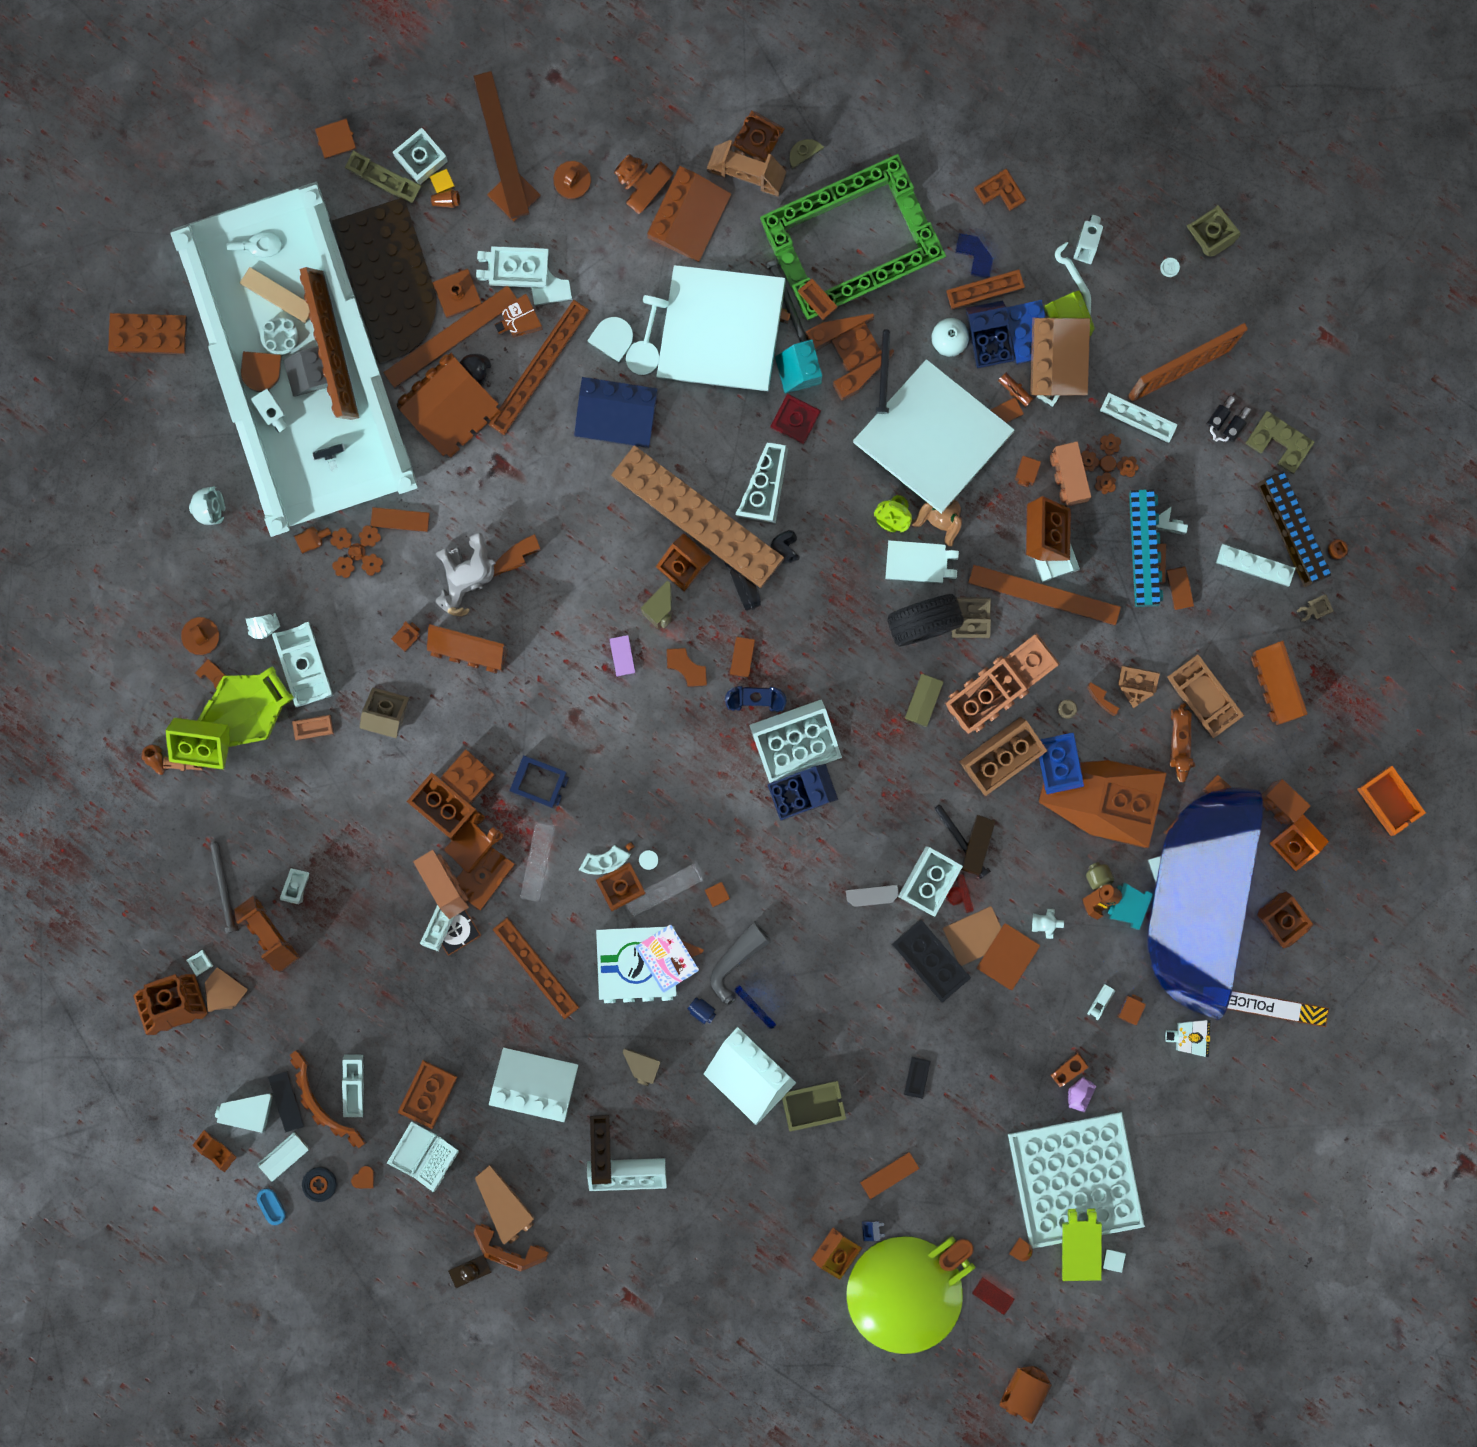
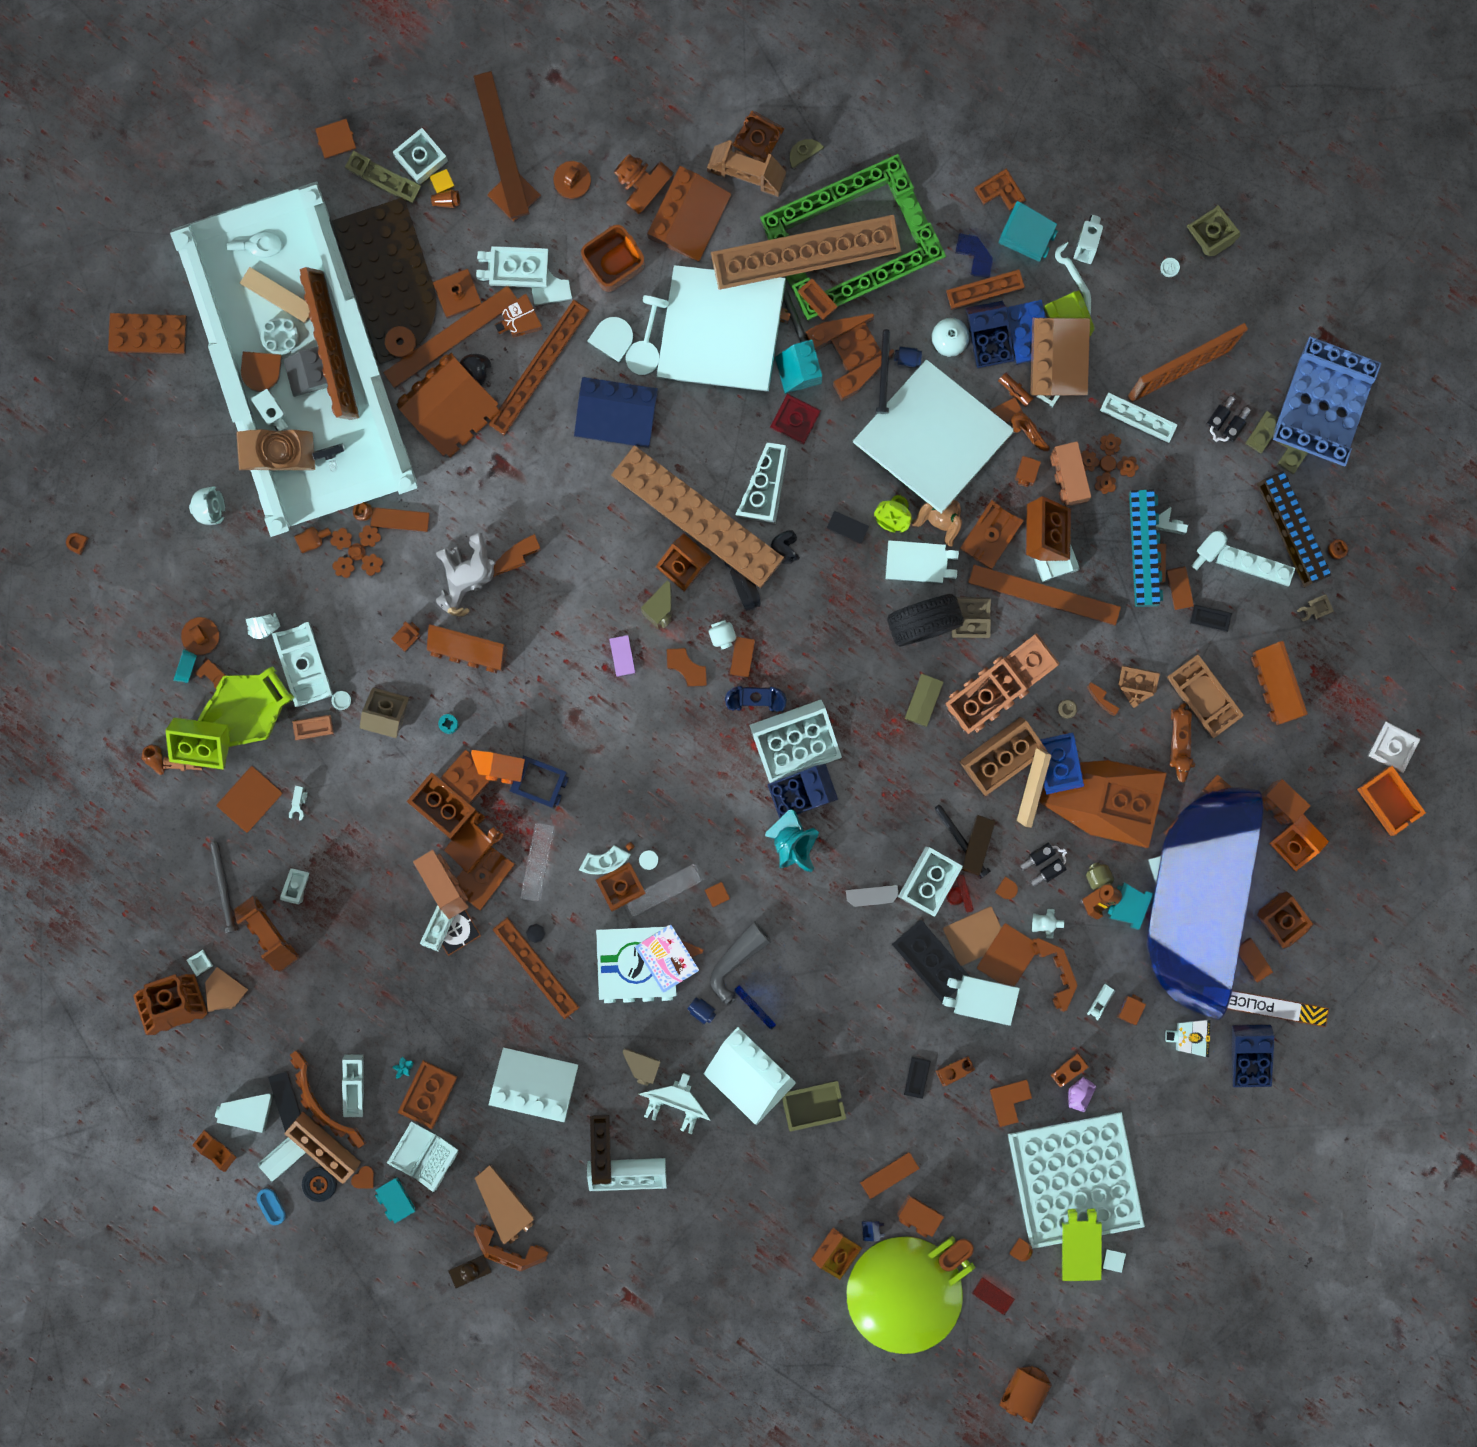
(76, 542): none -> dark orange tile
(185, 666): none -> teal piece
(249, 799): none -> dark orange sticker
(275, 450): none -> medium nougat slope
(298, 798): none -> light aqua plate
(322, 1148): none -> medium nougat brick
(341, 700): none -> light aqua piece
(362, 511): none -> dark orange tile
(395, 1200): none -> teal brick
(400, 350): none -> dark orange piece
(403, 1068): none -> teal plant
(451, 724): none -> teal wheel
(498, 766): none -> orange slope
(535, 933): none -> black tile
(613, 258): none -> dark orange piece
(677, 1097): none -> light aqua connector
(722, 634): none -> light aqua head
(792, 841): none -> teal helmet
(805, 252): none -> medium nougat plate
(847, 527): none -> black tile
(908, 356): none -> dark blue brick
(920, 1216): none -> dark orange brick
(955, 1071): none -> dark orange leg
(983, 999): none -> light aqua tile
(986, 548): none -> dark orange piece
(1004, 1099): none -> dark orange tile
(1007, 889): none -> dark orange tile
(1023, 422): none -> dark orange piece
(1028, 232): none -> teal slope
(1034, 787): none -> tan tile
(1050, 871): none -> black piece
(1062, 997): none -> dark orange slope
(1210, 548): none -> light aqua piece
(1210, 618): none -> black tile
(1252, 1055): none -> dark blue slope
(1254, 960): none -> dark orange slope
(1330, 377): none -> medium blue slope
(1394, 747): none -> white tile

